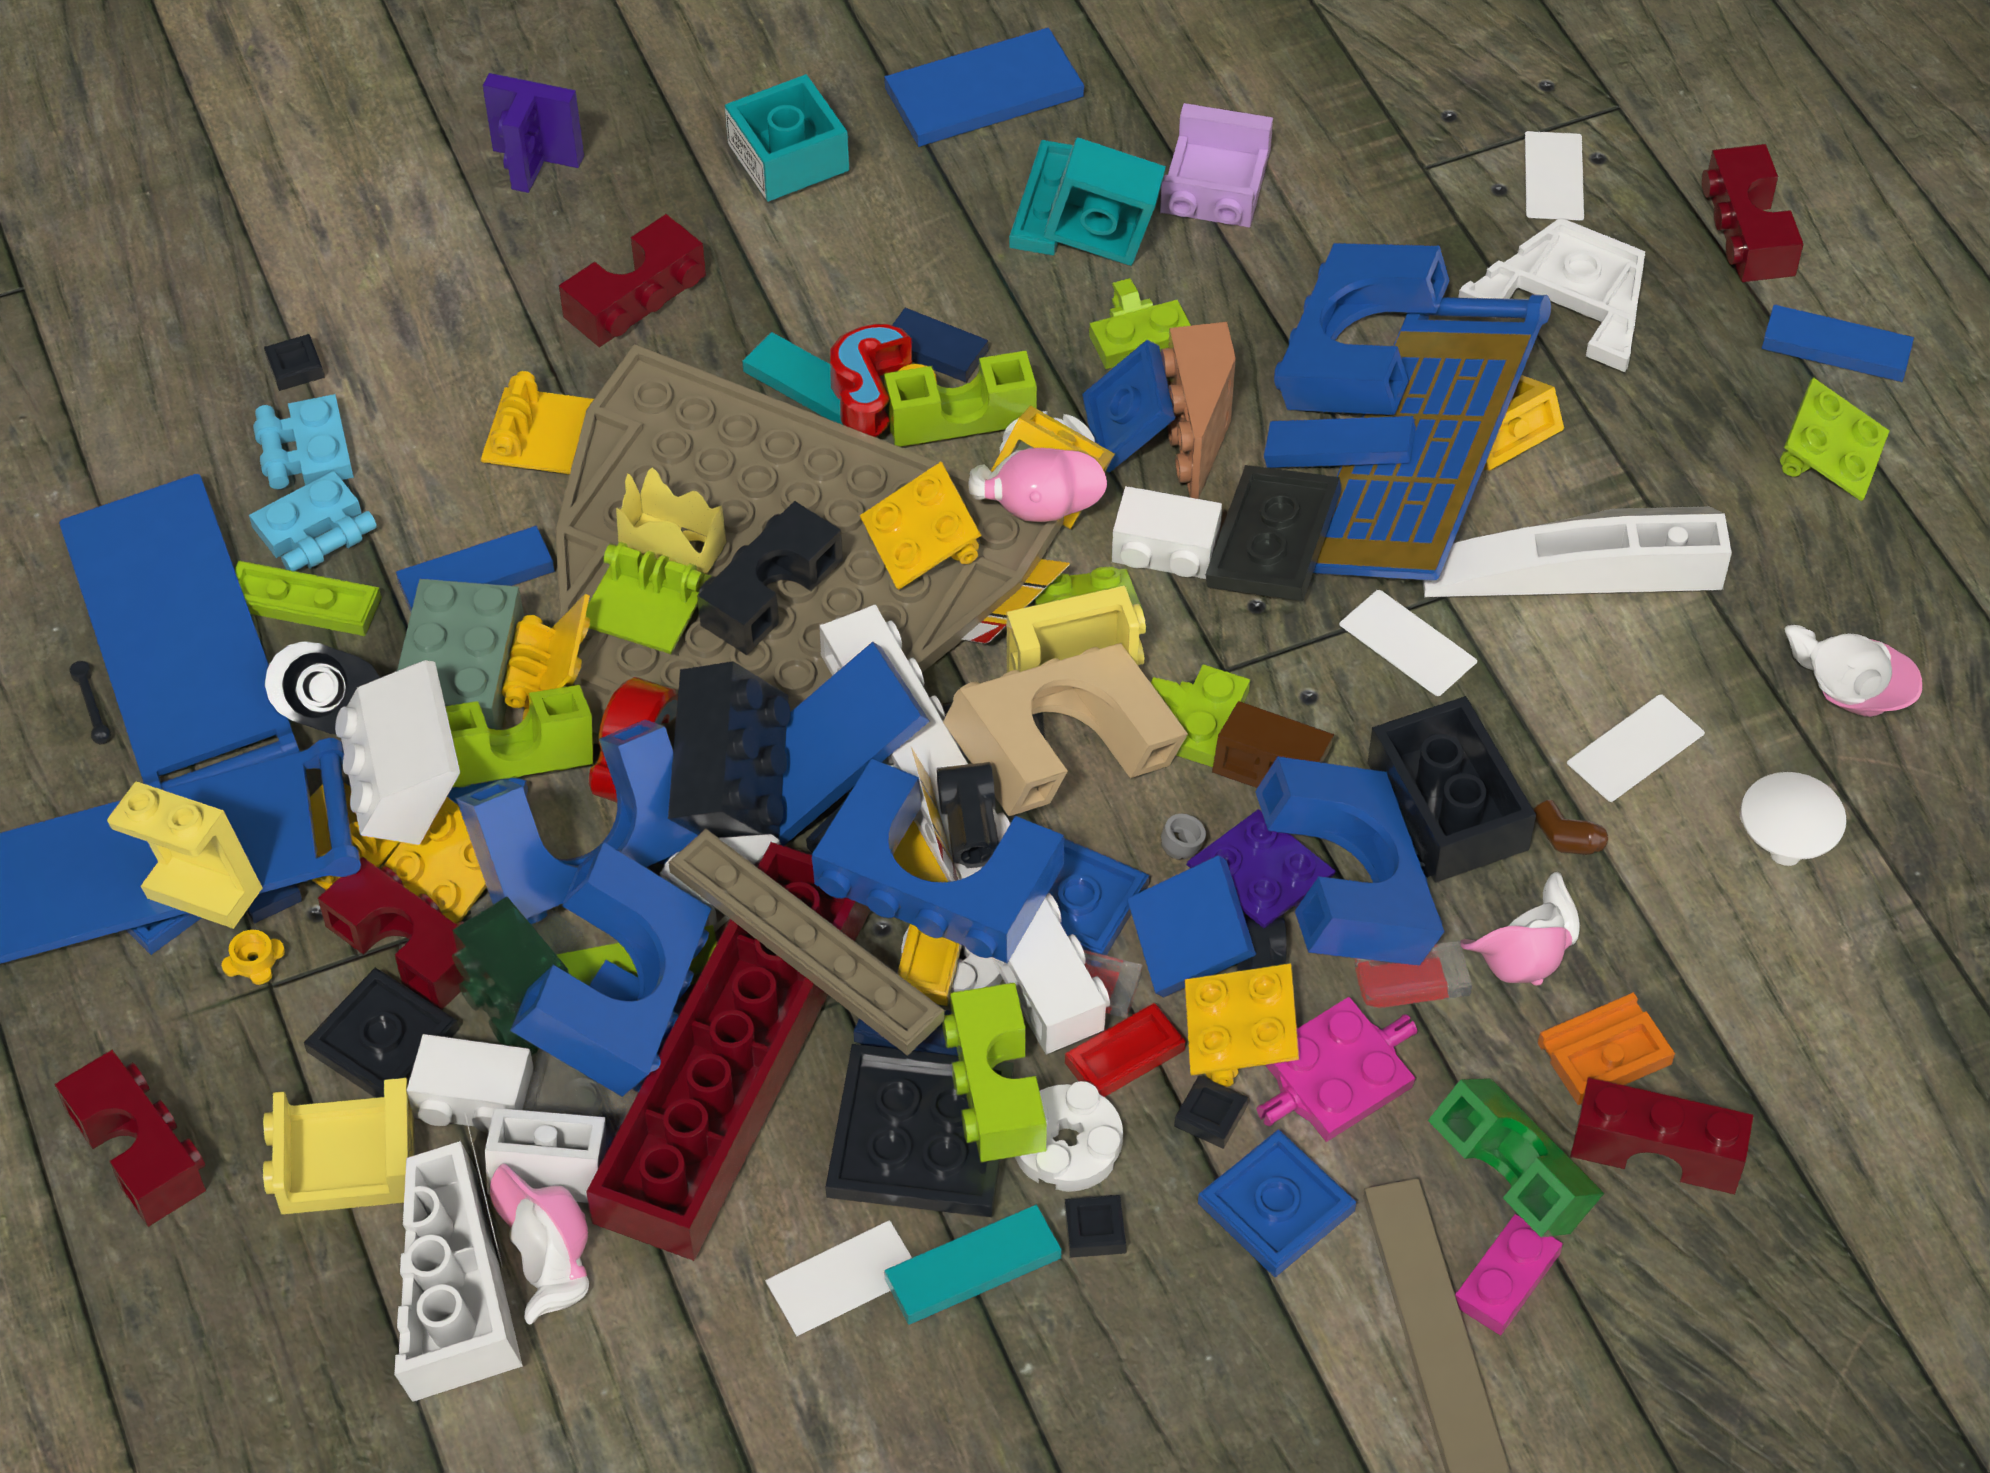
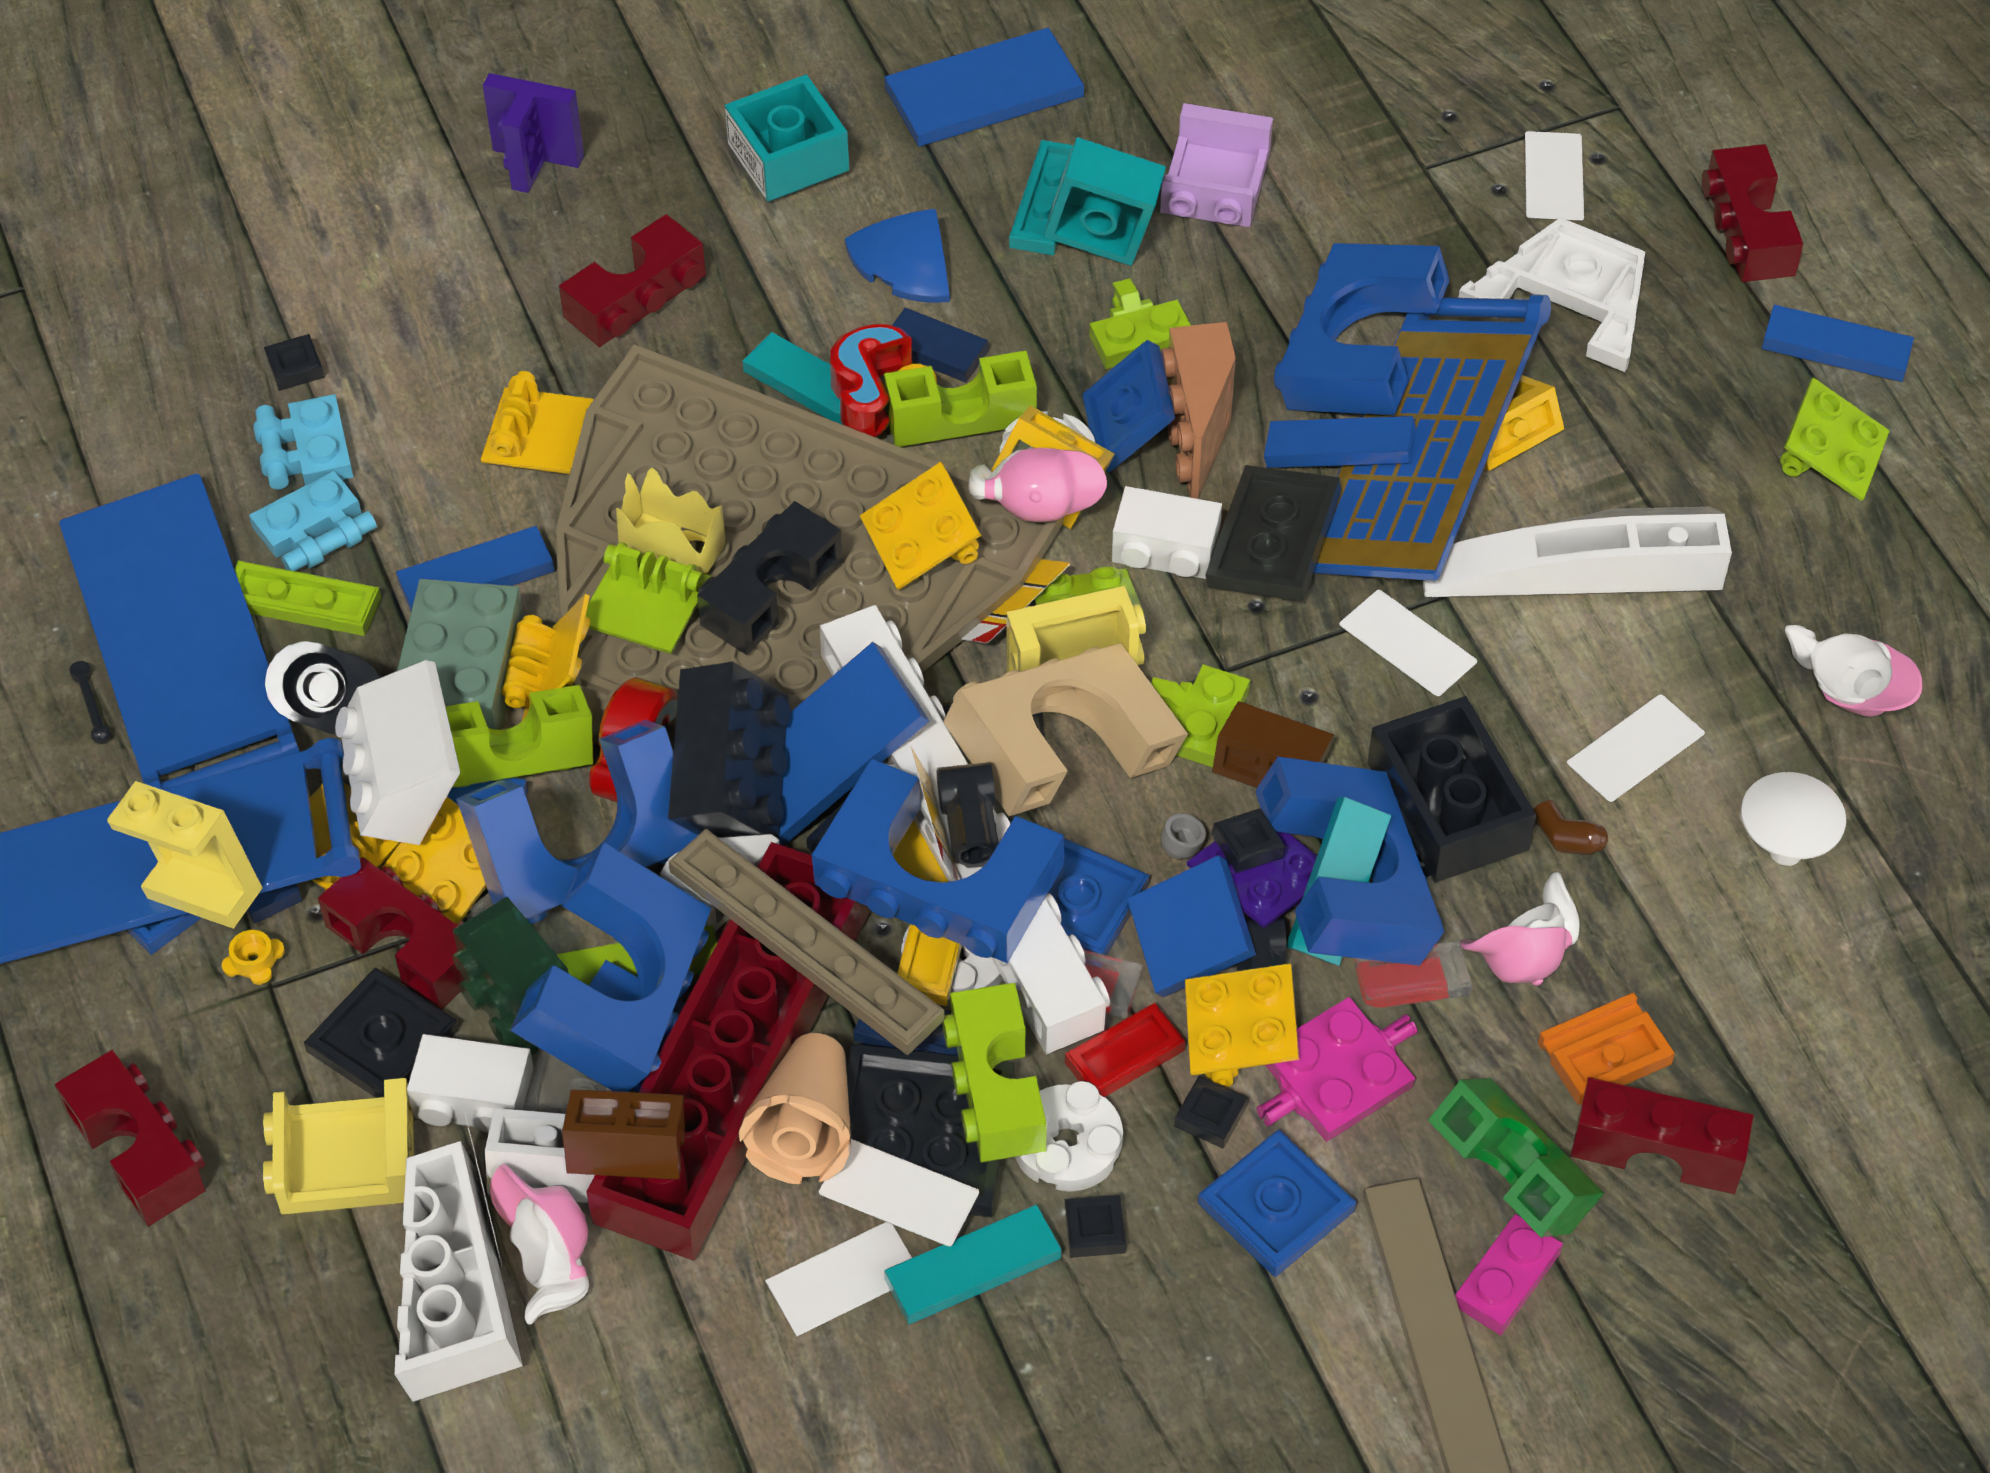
(624, 1134): none -> reddish brown hinge
(801, 1114): none -> light nougat cone
(901, 1193): none -> white sticker
(904, 254): none -> blue brick
(1248, 840): none -> black tile
(1345, 854): none -> teal tile

